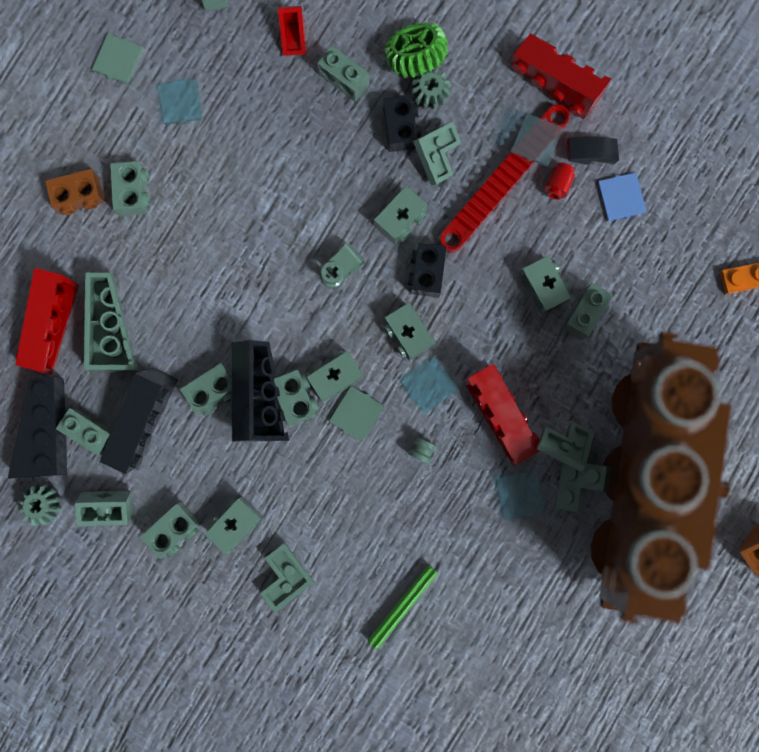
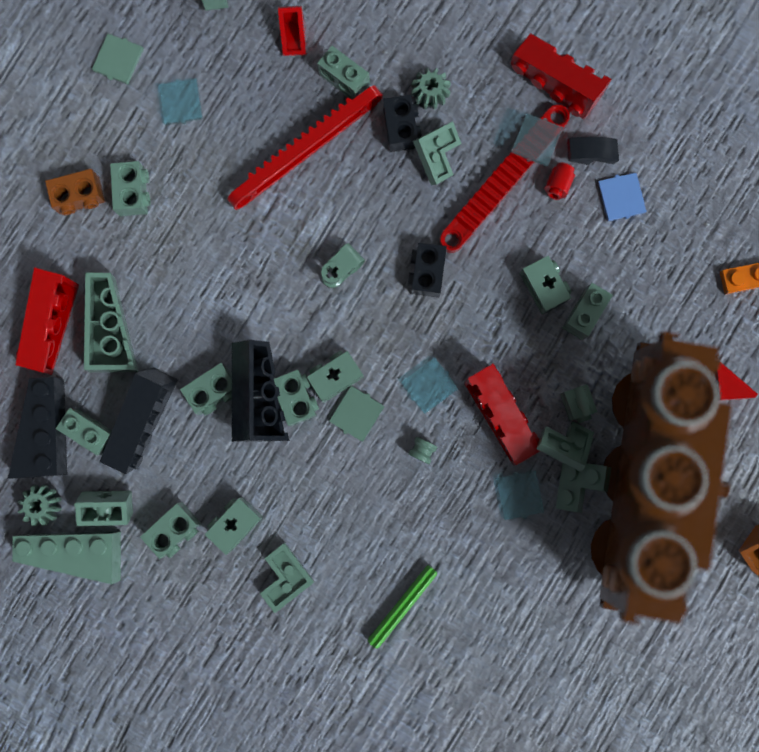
(76, 554): none -> sand green wedge
(304, 147): none -> red gear
(404, 203): sand green brick -> none
(407, 318): sand green brick -> none
(416, 49): bright green gear -> none
(578, 403): none -> sand green brick
(731, 386): none -> red slope

